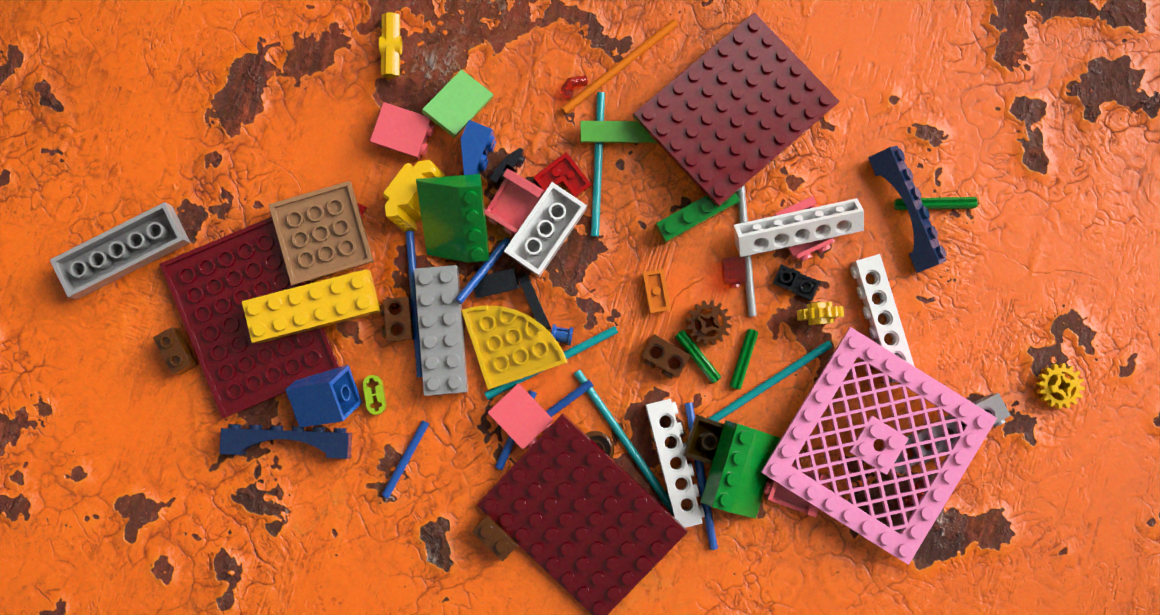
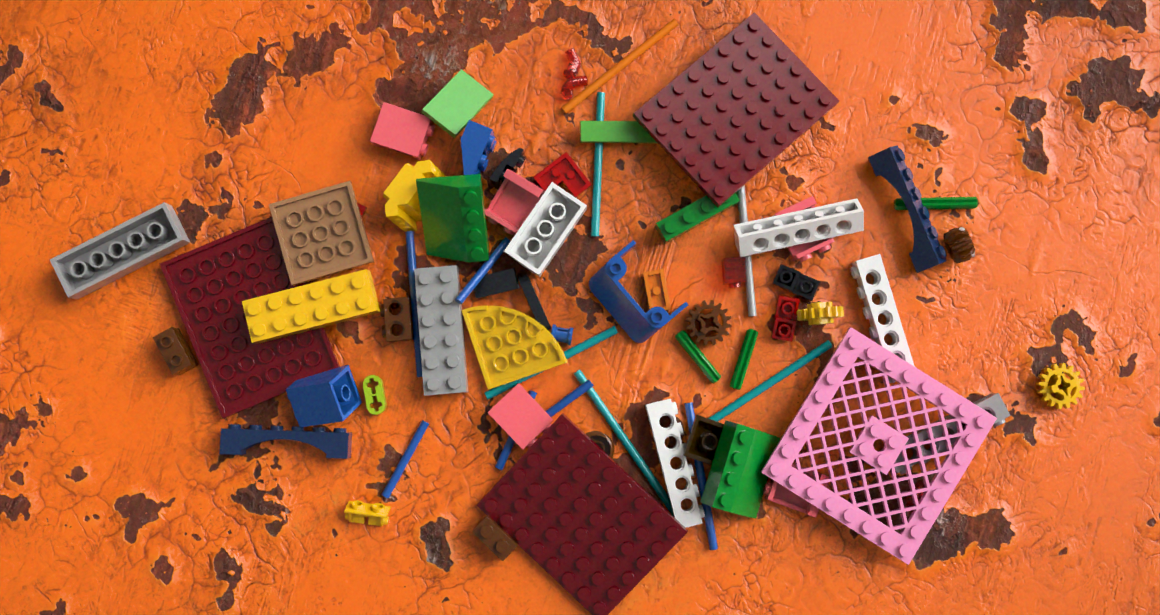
(357, 511): none -> yellow hinge
(390, 45): yellow piece -> none
(574, 64): none -> clear red arm
(622, 306): none -> blue windscreen
(667, 351): reddish brown brick -> none
(785, 318): none -> red slope
(959, 245): none -> reddish brown gear

